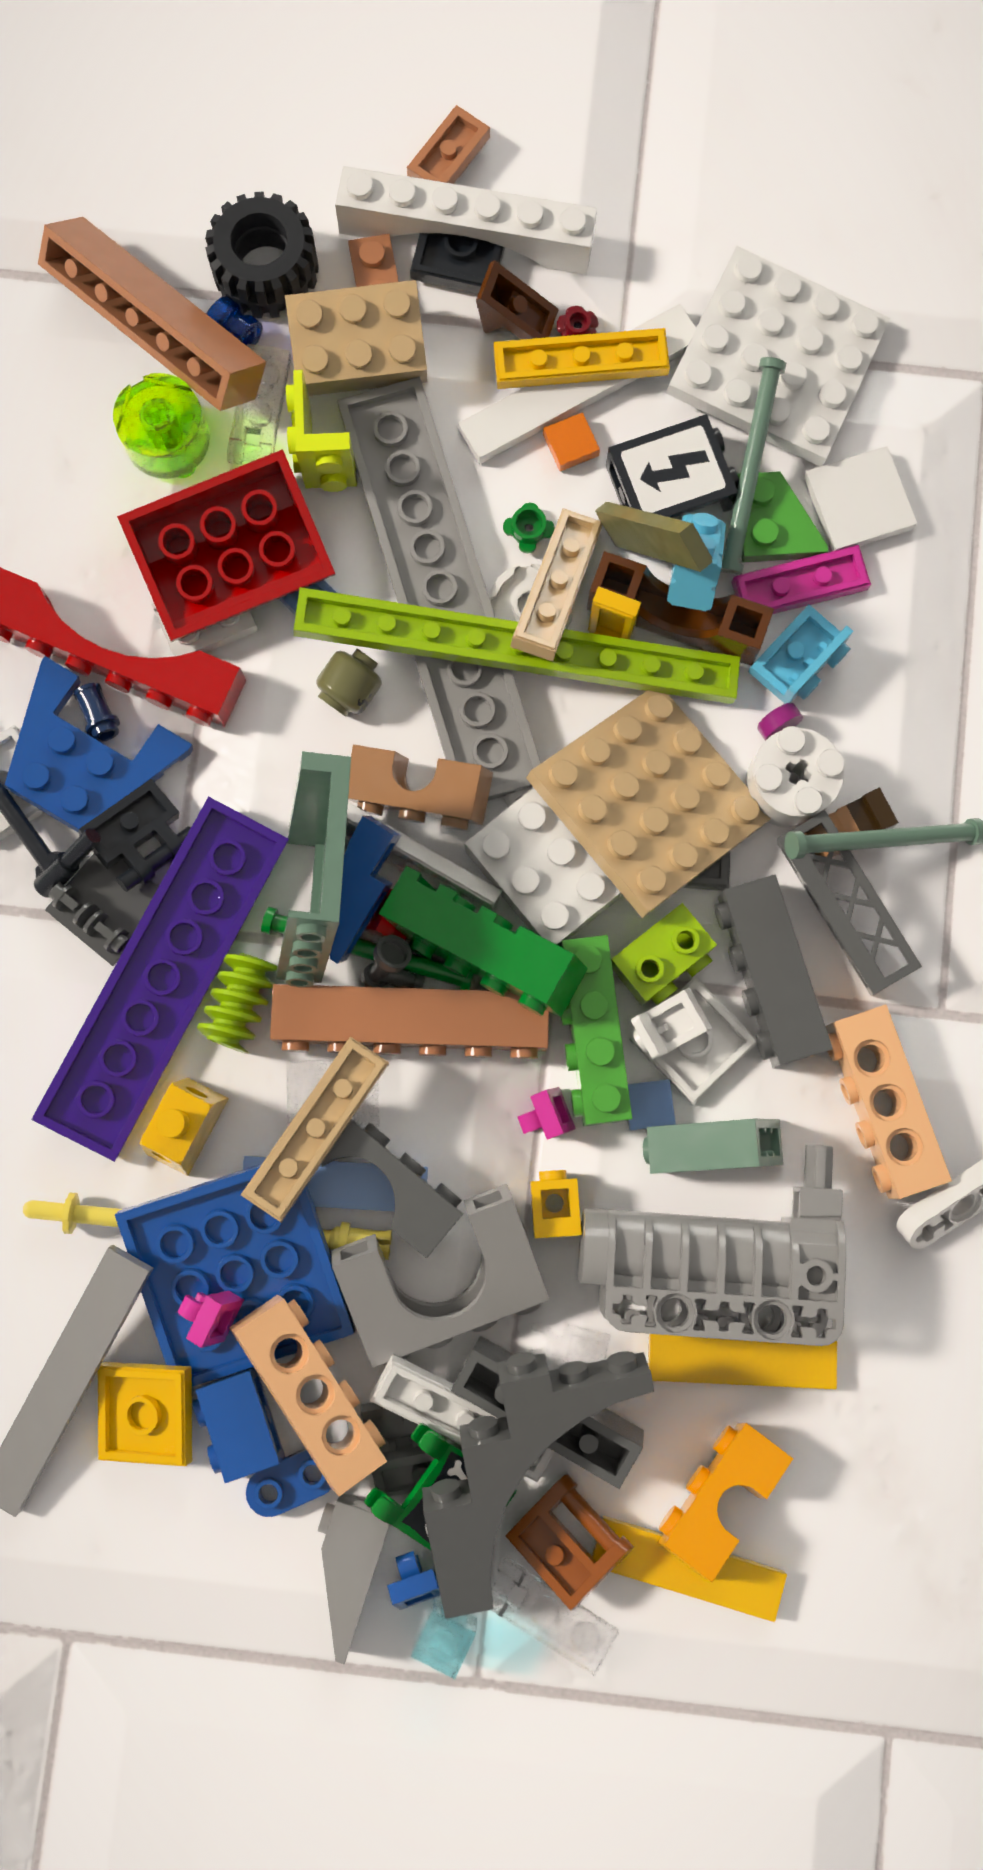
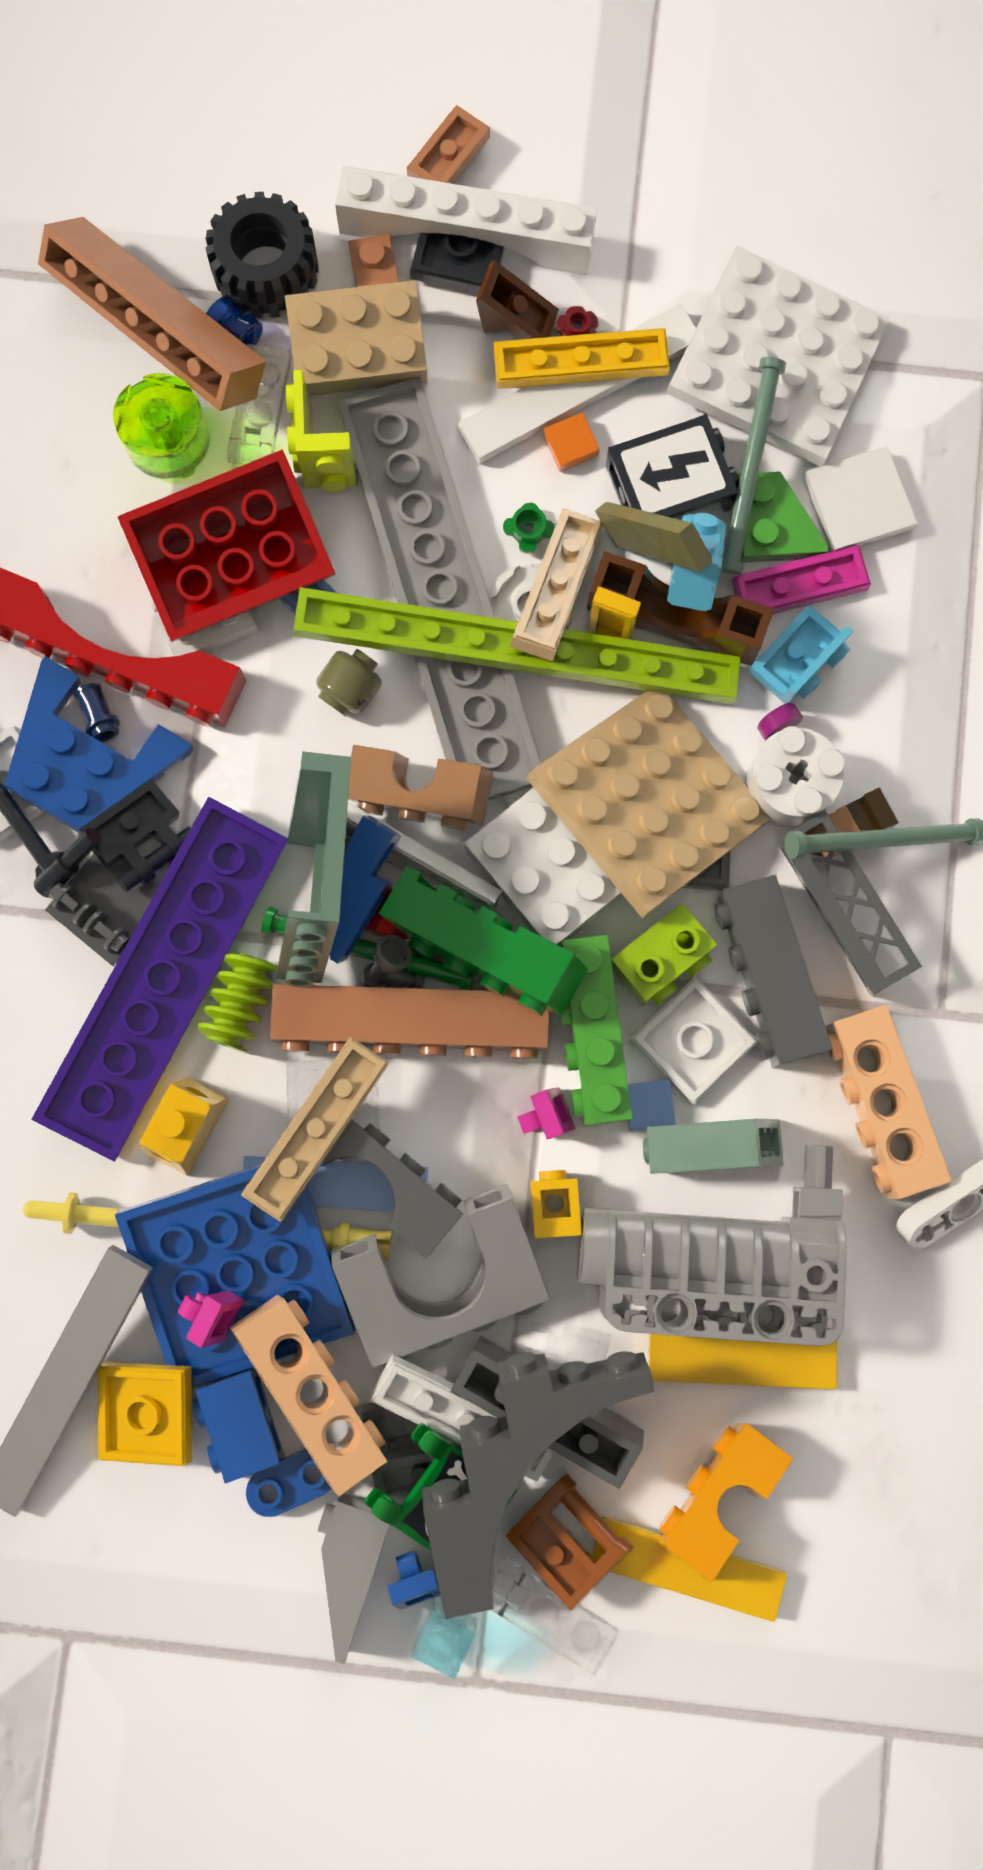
(670, 1024): white bracket -> none

